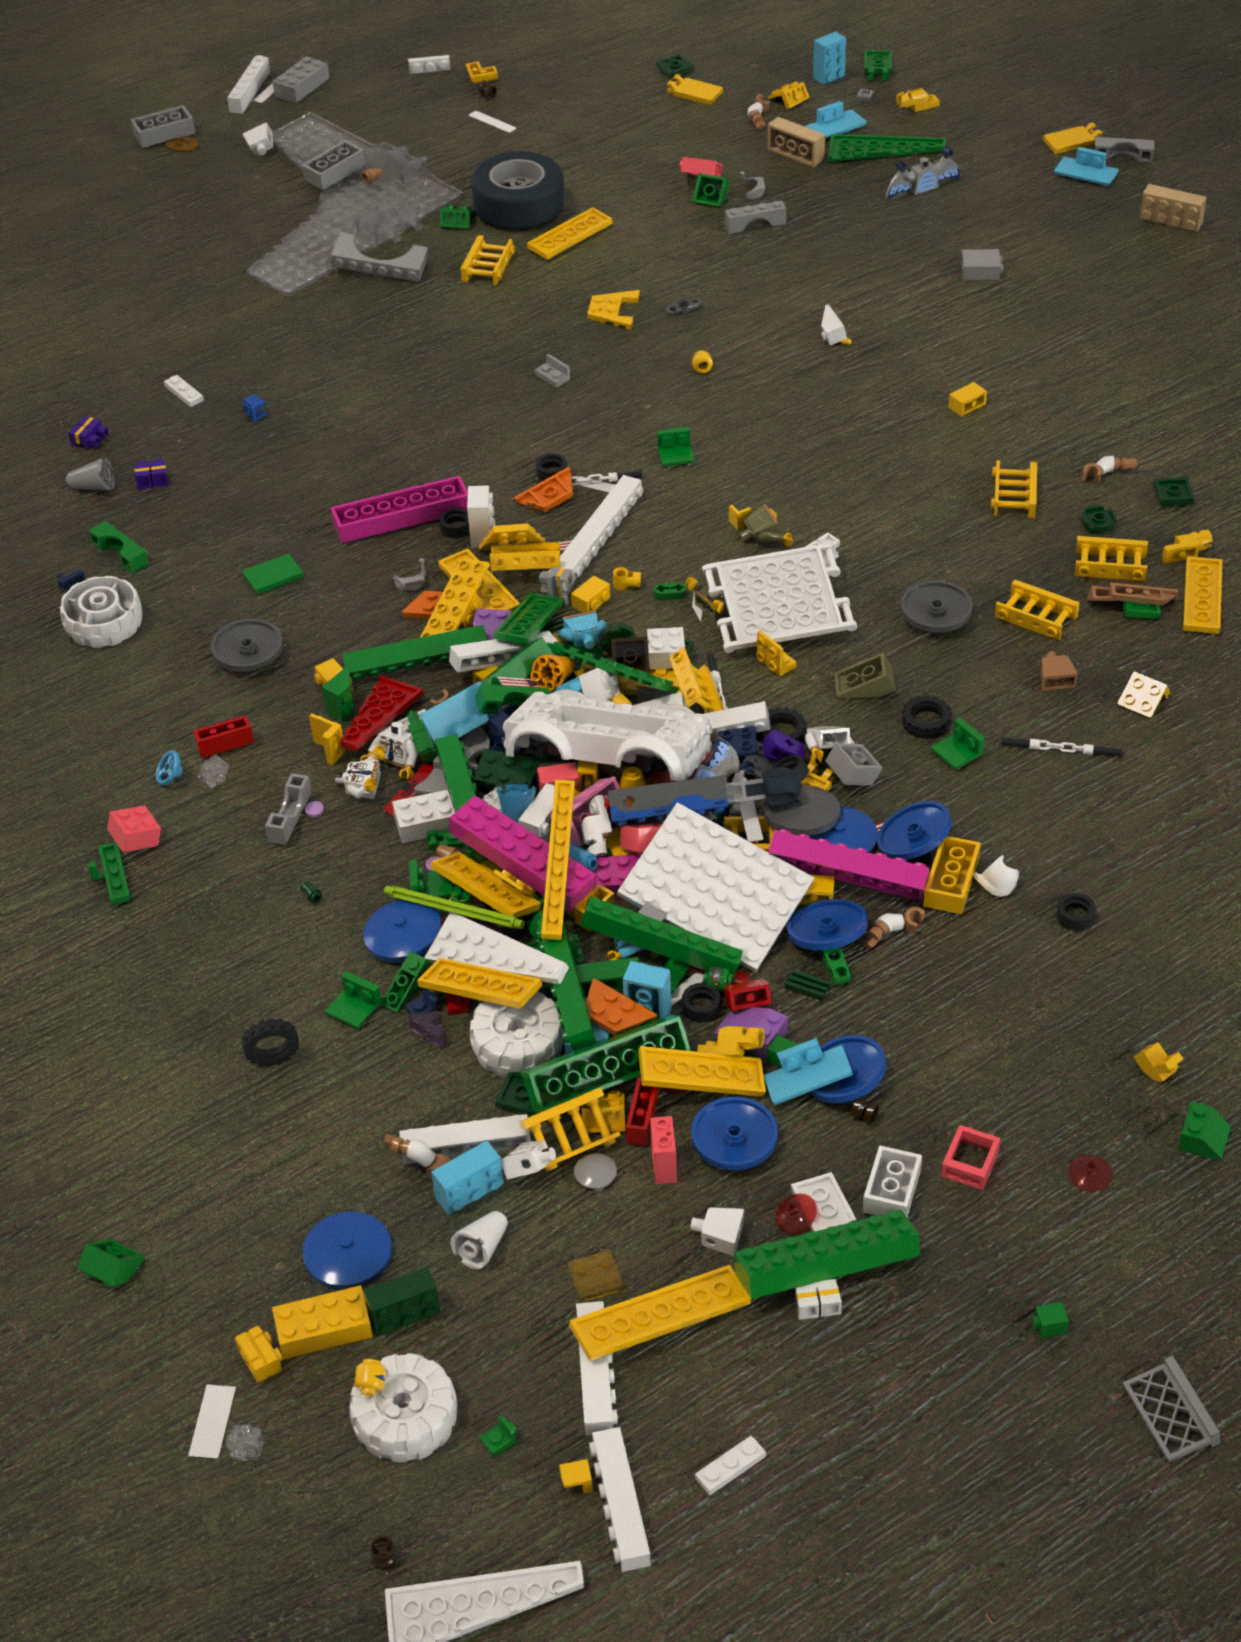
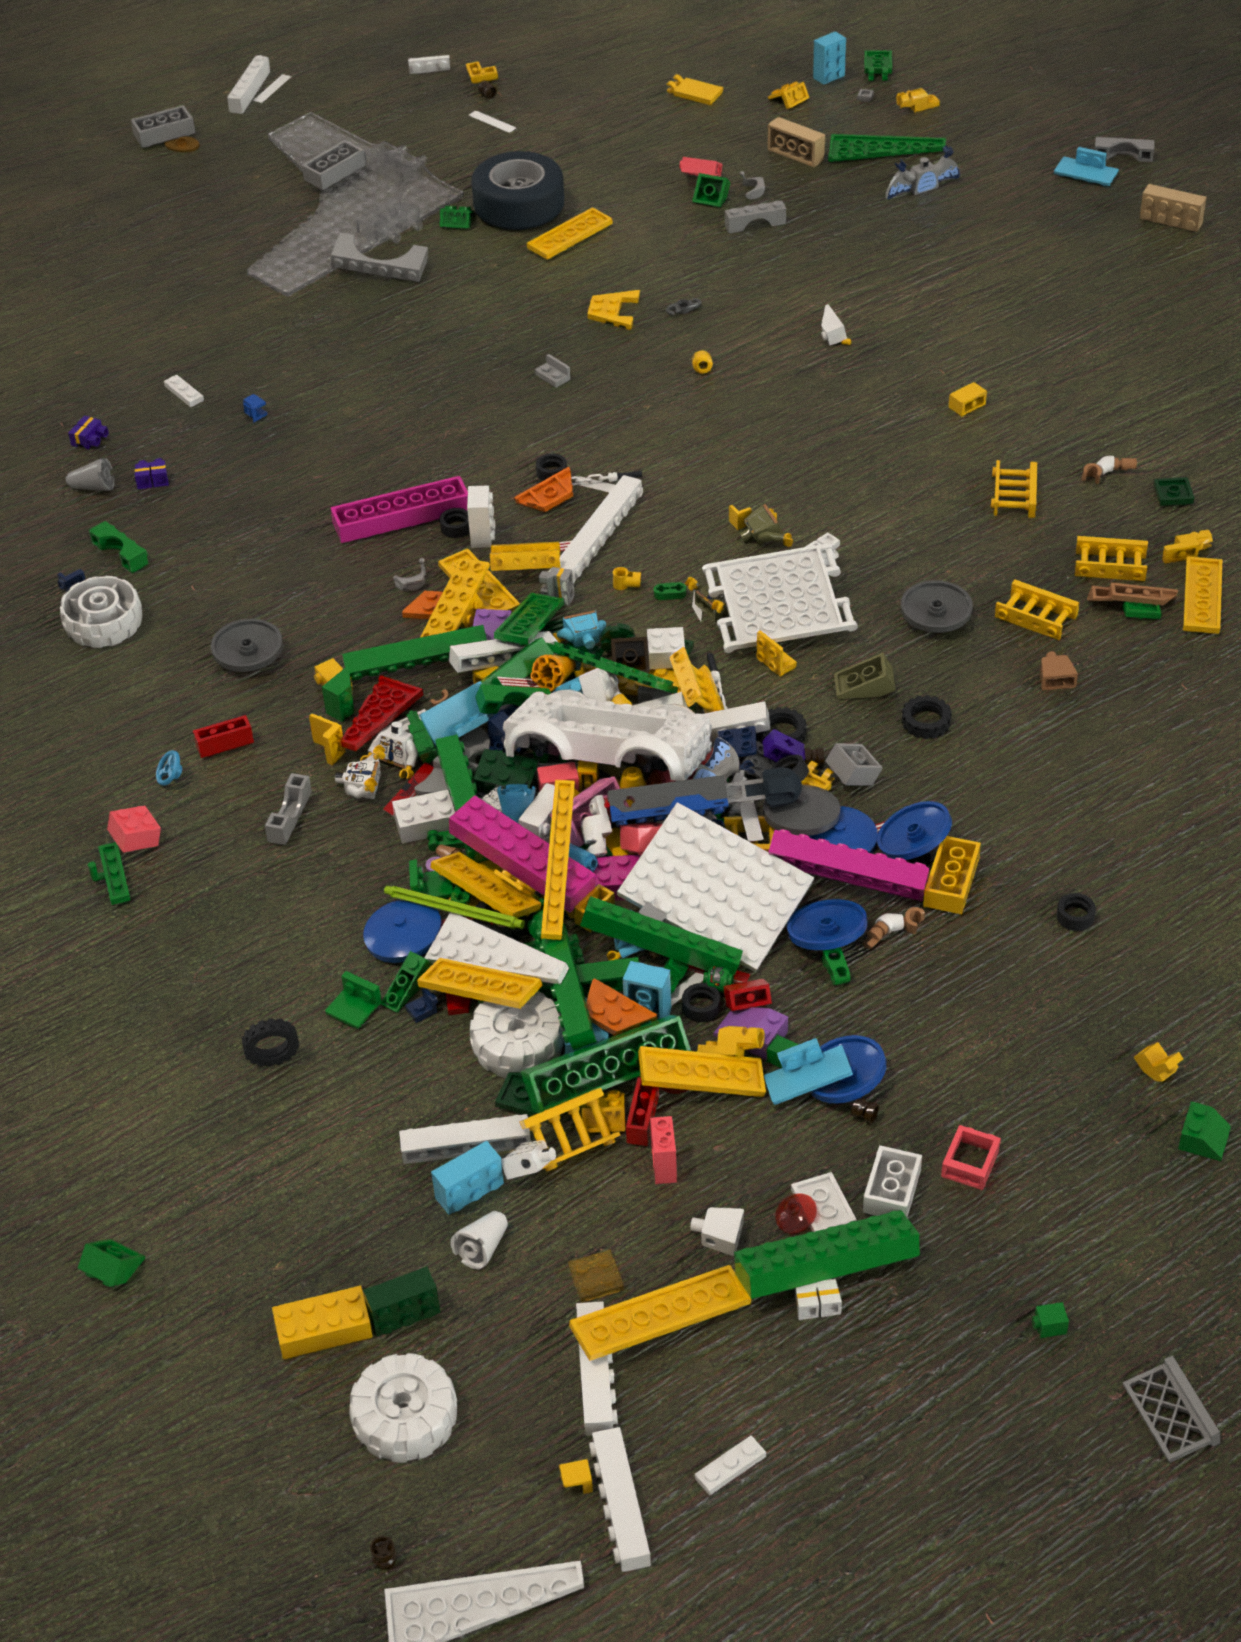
(212, 1421): white sticker -> none
(213, 771): clear brick -> none
(245, 1442): clear brick -> none
(258, 1353): yellow brick -> none
(259, 139): white torso -> none
(272, 573): green tile -> none
(300, 79): light grey brick -> none
(313, 895): dark green pin -> none
(314, 809): lavender piece -> none
(347, 1250): blue dish -> none
(370, 1377): yellow head -> none
(371, 175): medium nougat cone -> none
(416, 1151): piece -> none
(429, 1027): slope -> none
(477, 253): yellow fence -> none
(500, 1437): green bracket -> none
(510, 533): yellow wing -> none
(590, 595): yellow brick -> none
(595, 1171): light grey dish -> none
(675, 65): dark green plate -> none
(675, 446): green bracket -> none
(734, 1133): blue dish -> none
(755, 110): medium nougat piece -> none
(808, 982): dark green tile -> none
(820, 889): yellow brick -> none
(825, 737): white torso -> none
(833, 120): medium azure bracket -> none
(961, 746): green bracket -> none
(981, 264): light grey brick -> none
(998, 878): white piece -> none
(1072, 138): yellow tile -> none
(1086, 748): piece -> none
(1087, 1179): clear red dish -> none
(1106, 519): dark green plate -> none
(1143, 694): bracket -> none

